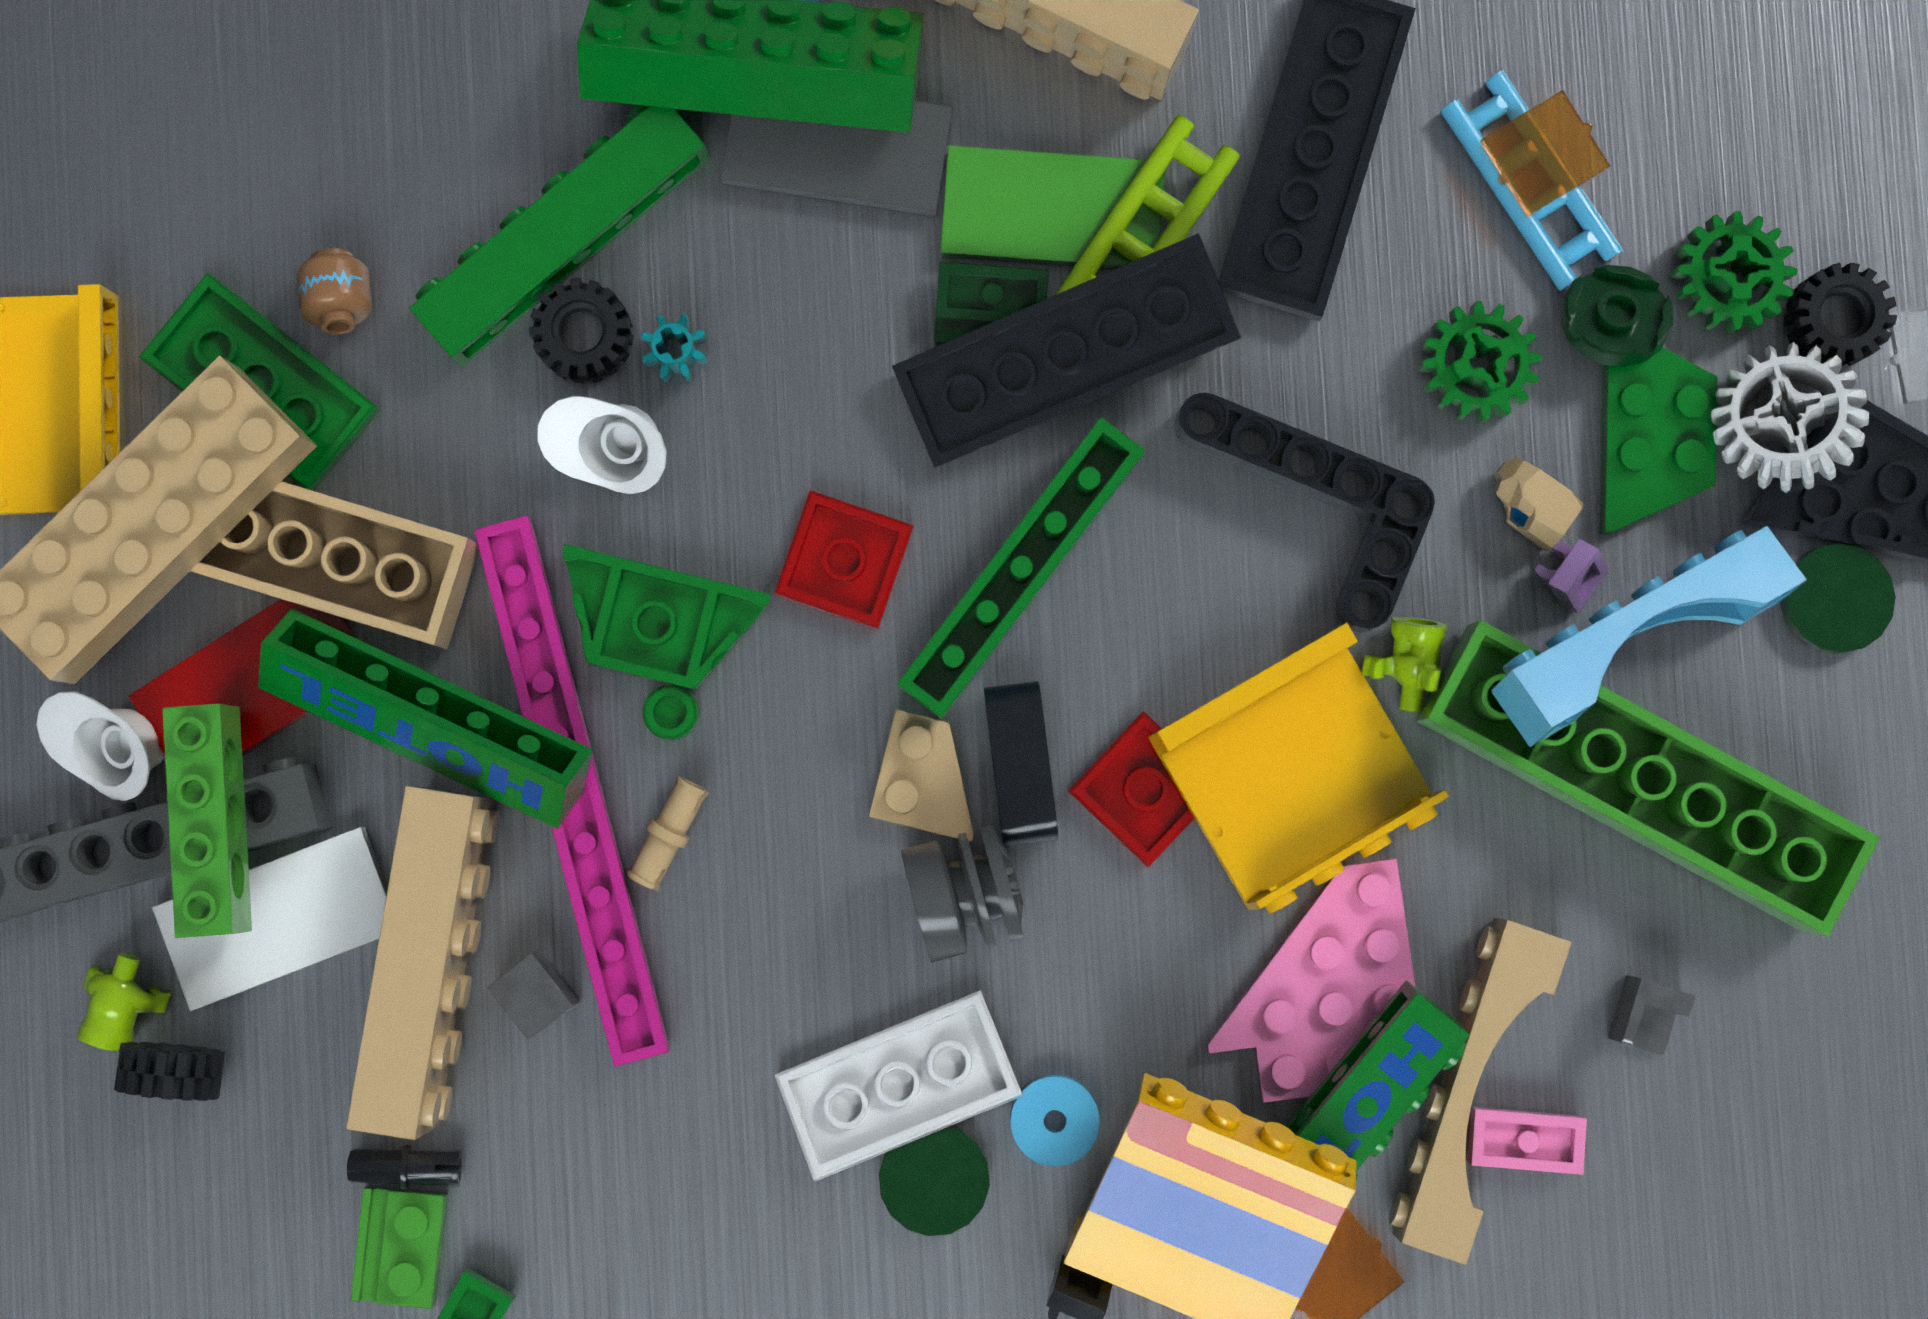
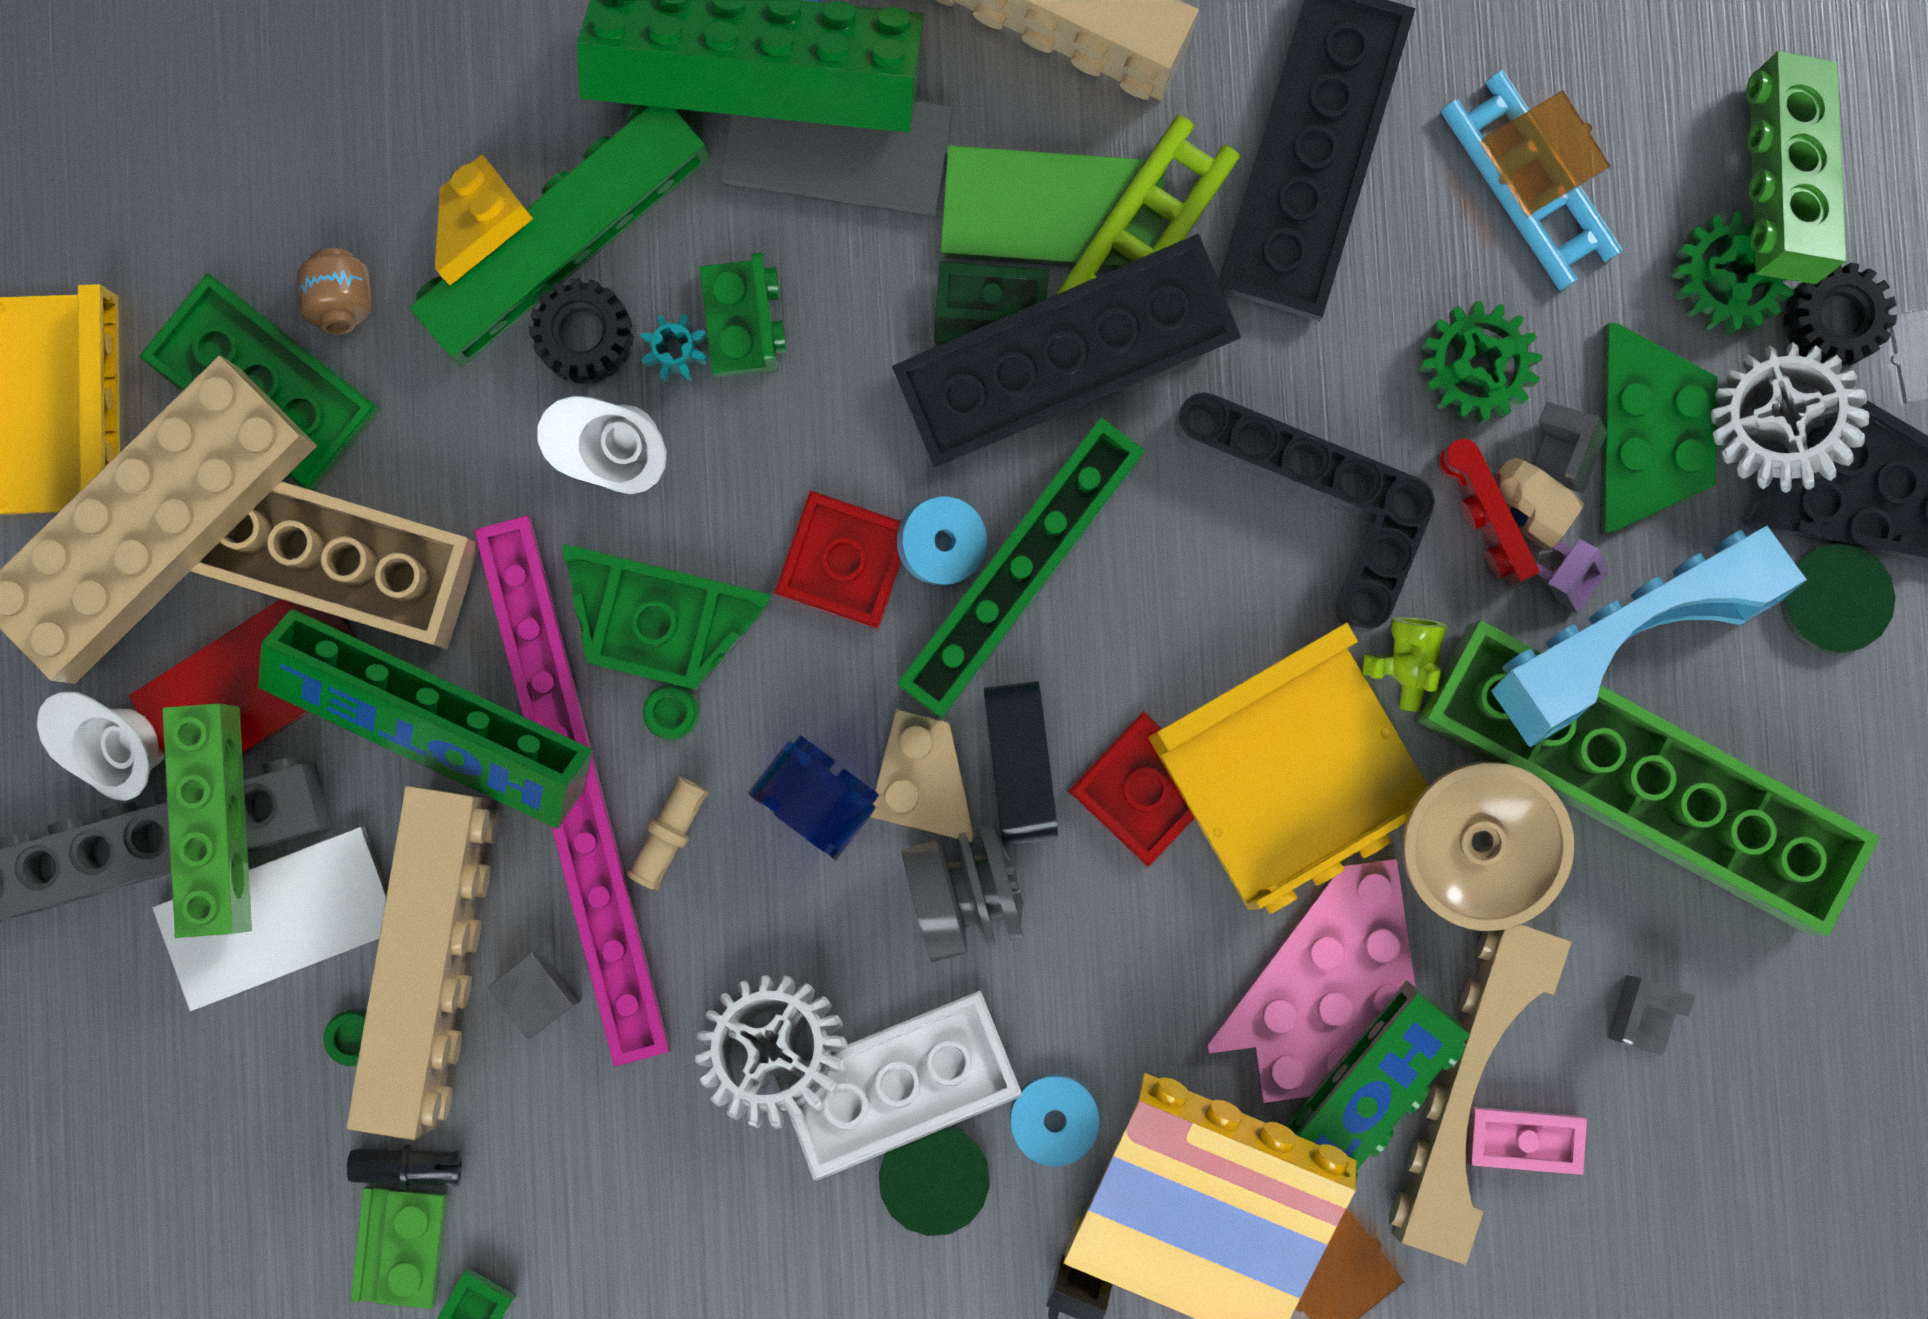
(116, 1003): lime piece -> none
(169, 1071): black tyre -> none
(344, 1036): none -> green tile
(474, 218): none -> yellow wing
(741, 318): none -> green bracket
(758, 1072): none -> white gear
(812, 799): none -> clear blue brick
(965, 534): none -> medium azure piece
(1487, 510): none -> red plate
(1516, 870): none -> tan dish
(1569, 445): none -> flat silver panel
(1616, 316): dark green tile -> none
(1796, 168): none -> bright green brick

